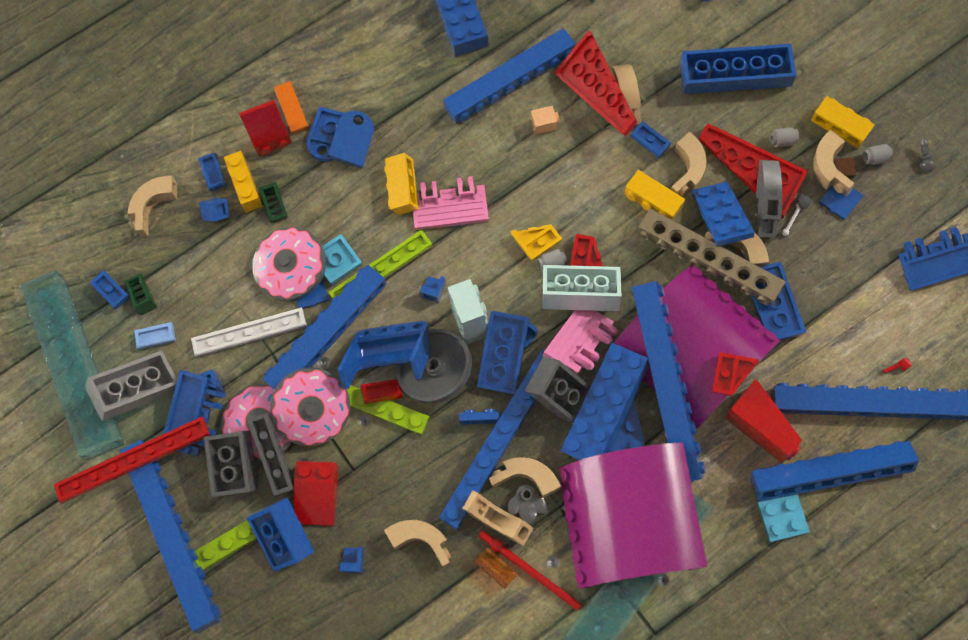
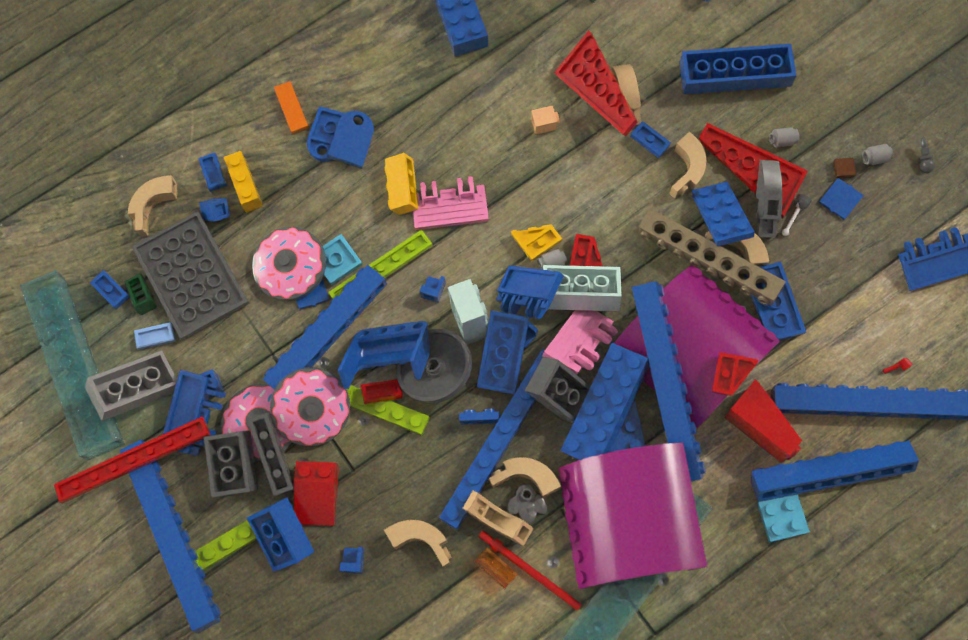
(190, 275): none -> dark grey plate
(248, 332): white tile -> none
(265, 128): red slope -> none
(269, 188): dark green slope -> none
(509, 76): blue brick -> none
(528, 288): none -> blue hinge
(653, 195): yellow brick -> none
(824, 166): tan arch -> none
(842, 121): yellow brick -> none

